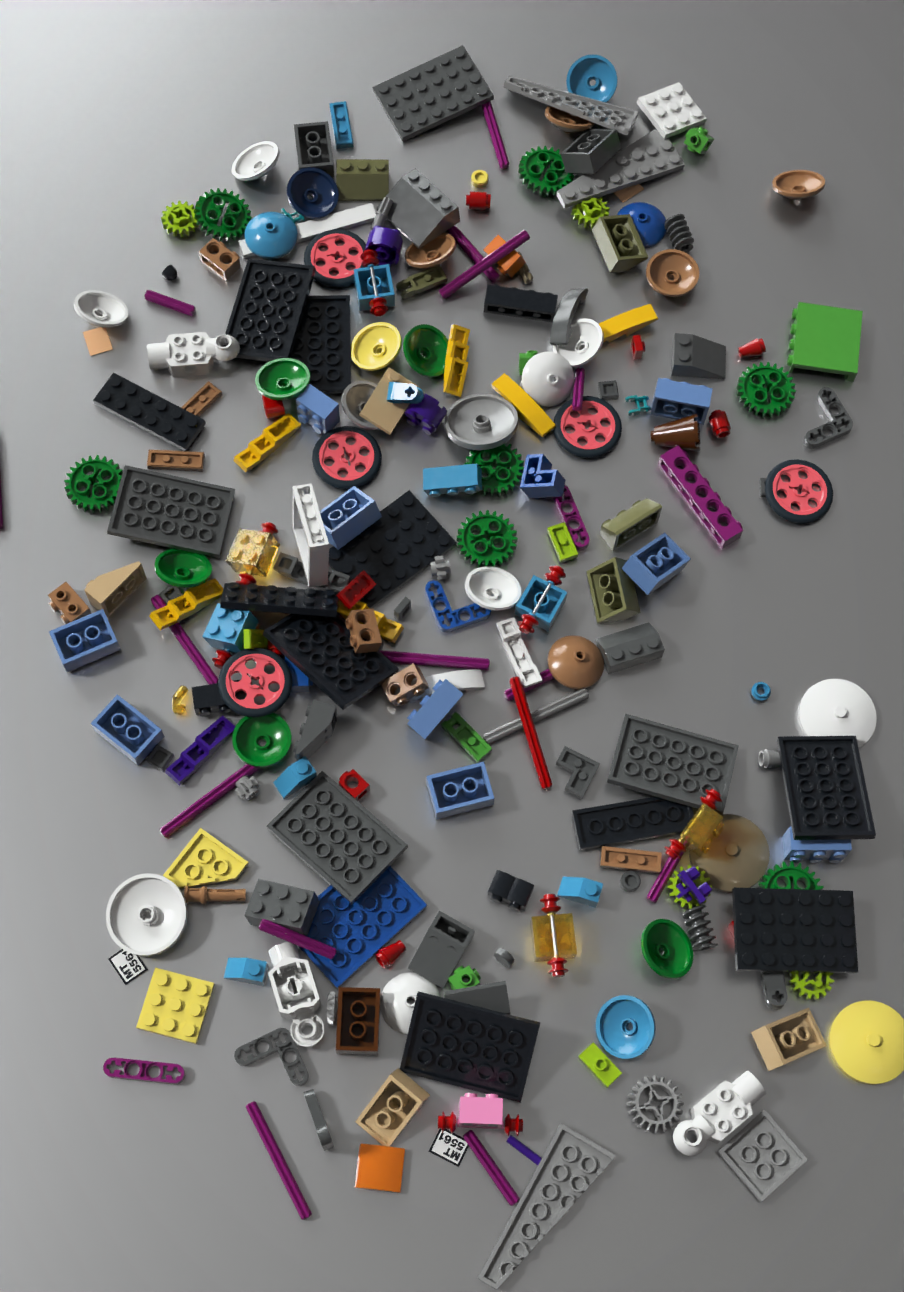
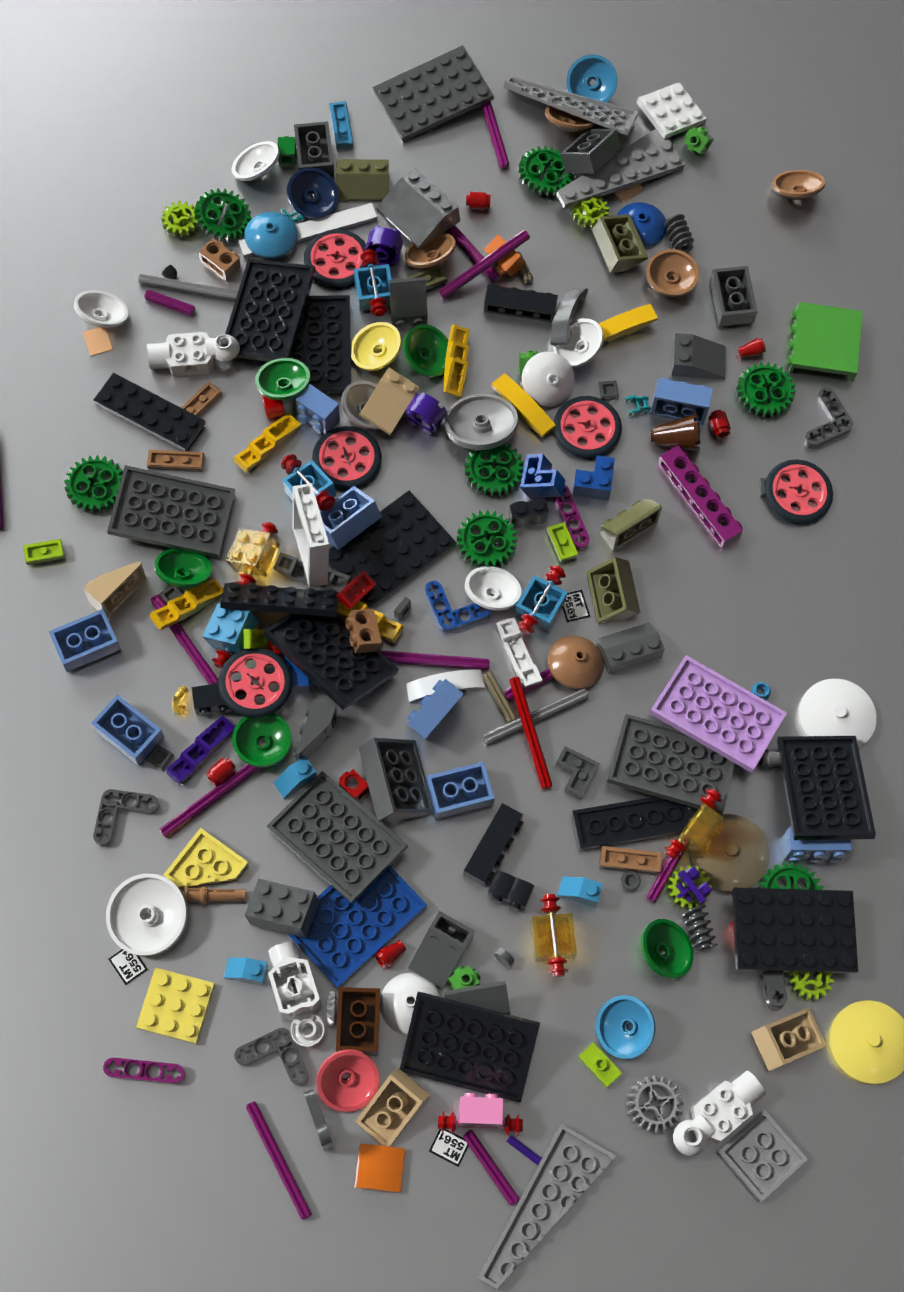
(43, 551): none -> lime plate
(68, 603): medium nougat brick -> none
(114, 807): none -> dark grey beam
(188, 287): none -> light grey axle
(221, 771): none -> red brick
(247, 787): light grey gear -> none
(287, 150): none -> green brick
(297, 939): magenta axle -> none
(307, 474): none -> brick
(350, 1092): none -> coral dish
(381, 214): light grey axle -> none
(395, 779): none -> dark grey slope
(403, 681): medium nougat brick -> none
(404, 393): piece -> none
(408, 302): none -> dark grey slope
(440, 567): light grey gear -> none
(452, 480): dark azure brick -> none
(467, 737): bright green plate -> none
(479, 178): light yellow tile -> none
(493, 844): none -> black brick
(499, 697): none -> dark tan axle
(532, 512): none -> black brick
(575, 606): none -> sticker
(578, 389): magenta axle -> none
(596, 483): none -> blue brick
(638, 347): red plate -> none
(656, 563): medium blue brick -> none
(718, 713): none -> lavender plate
(733, 296): none -> dark grey brick

